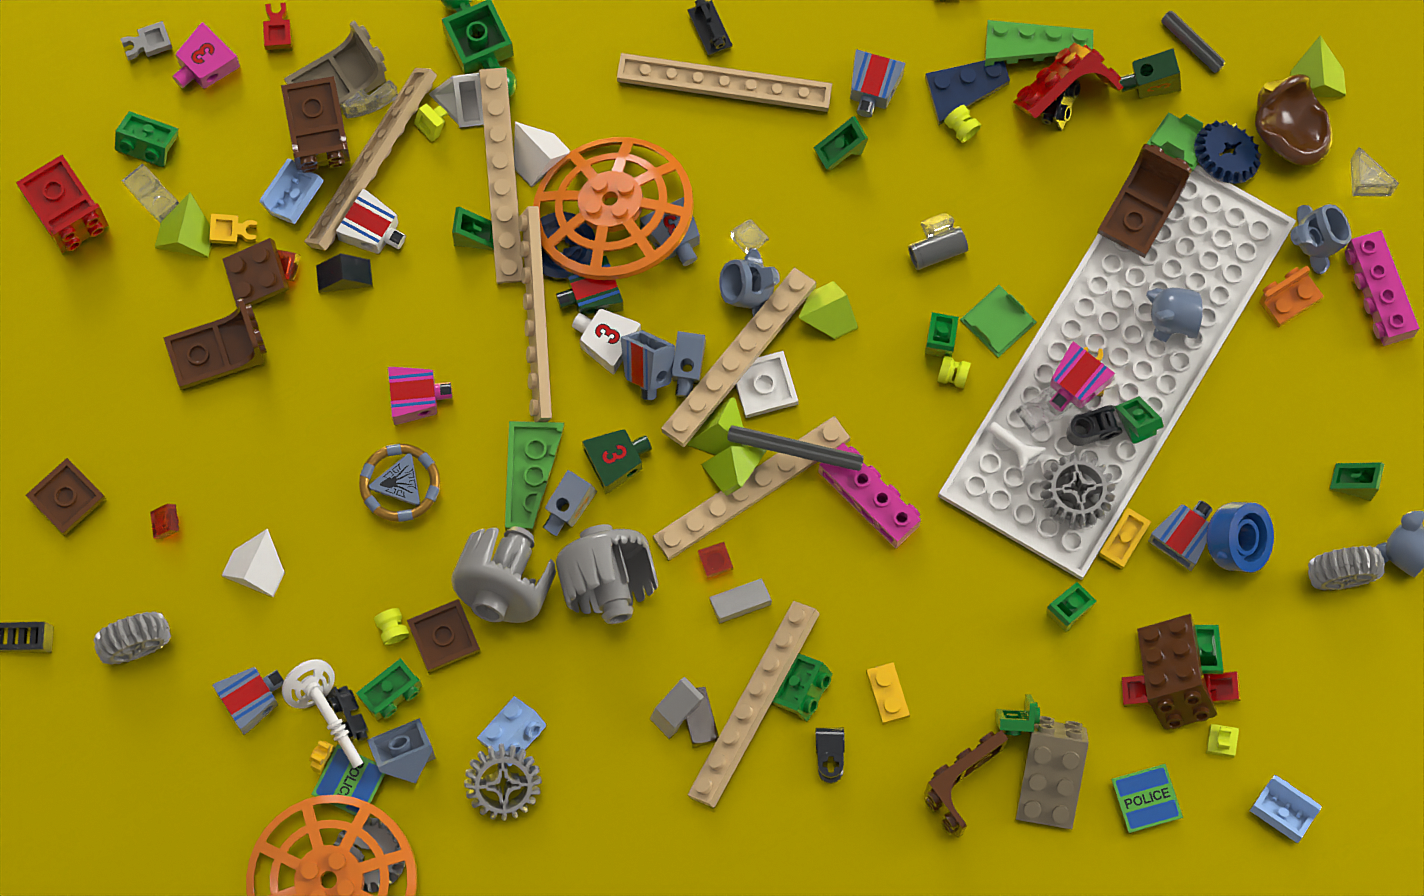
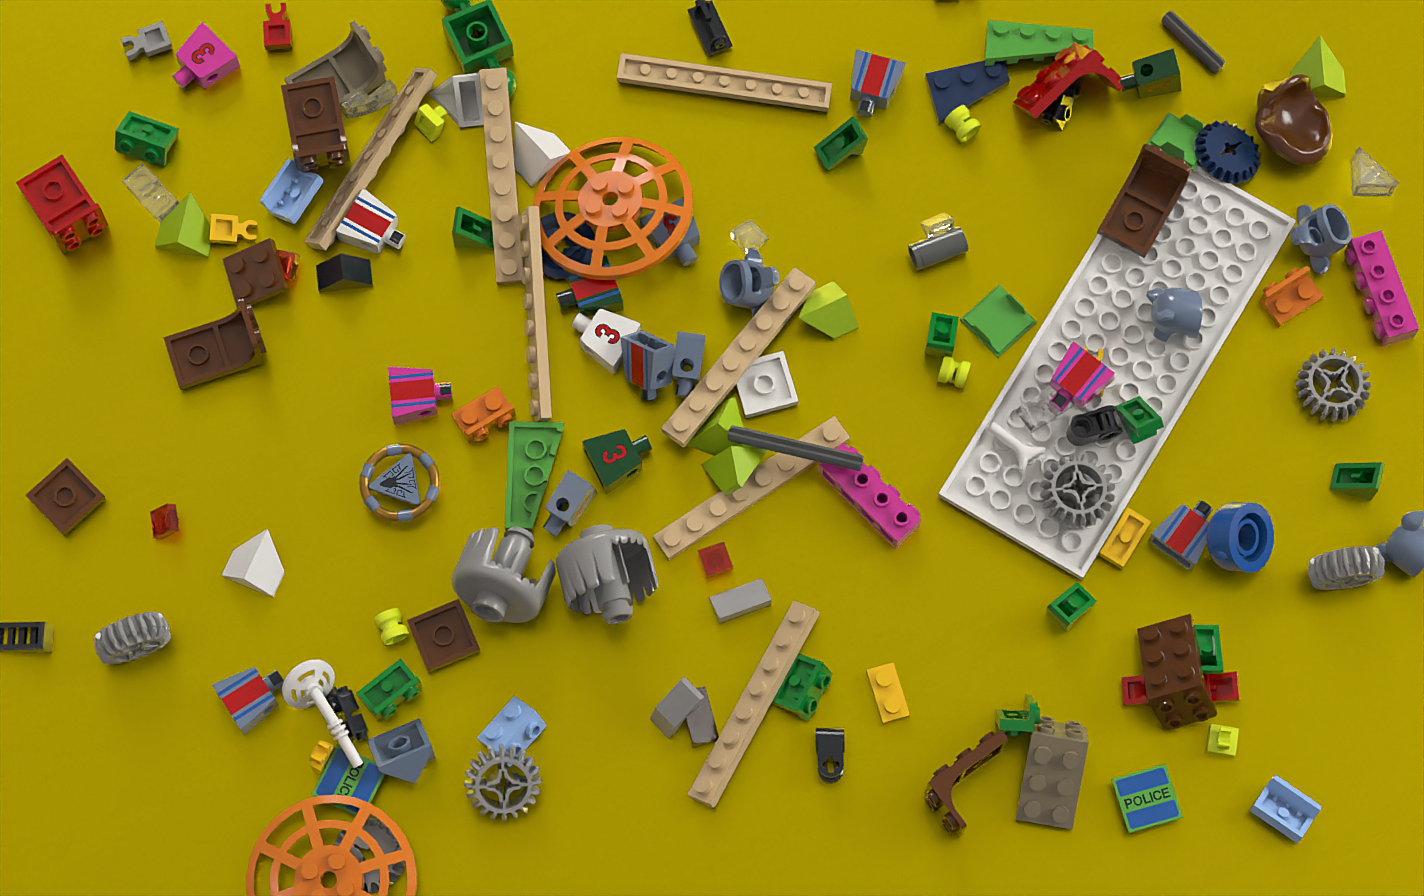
(483, 415): none -> orange bracket
(1342, 391): none -> light grey gear

